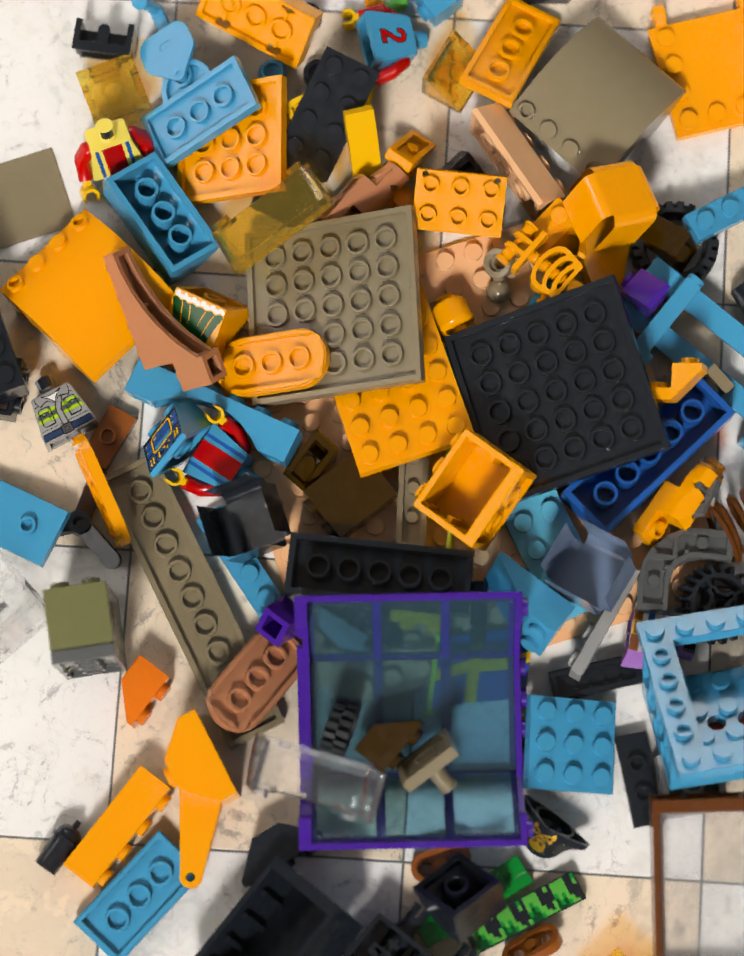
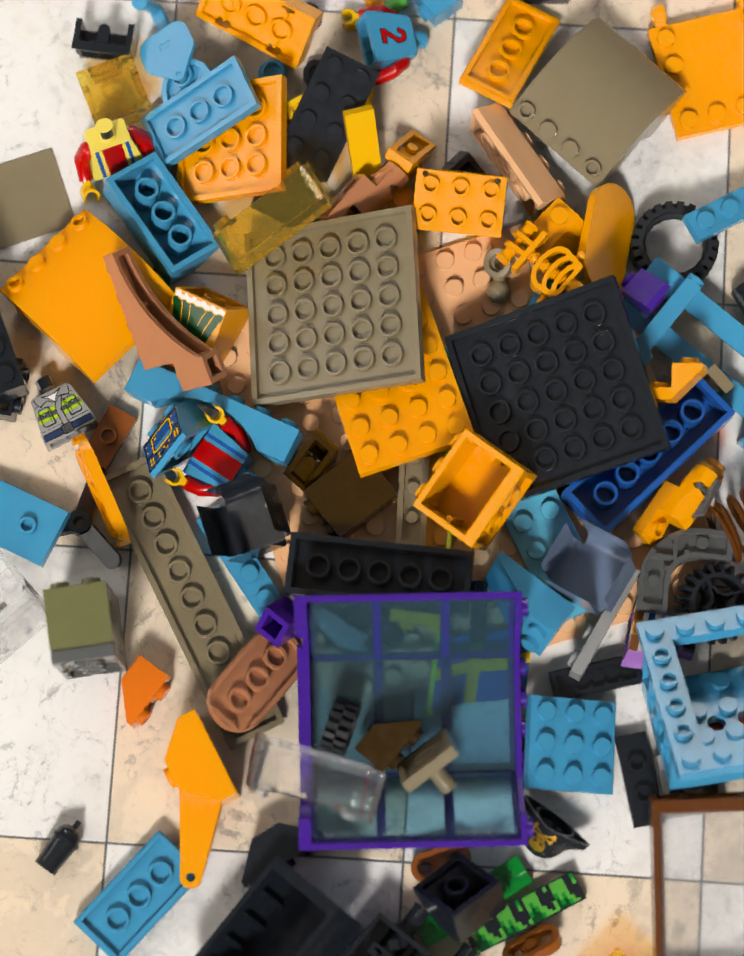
(118, 827): light orange brick -> none
(274, 363): light orange tile -> none
(443, 75): clear yellow slope -> none
(452, 314): light orange head -> none
(612, 190): light orange piece -> none
(669, 243): dark brown slope -> none

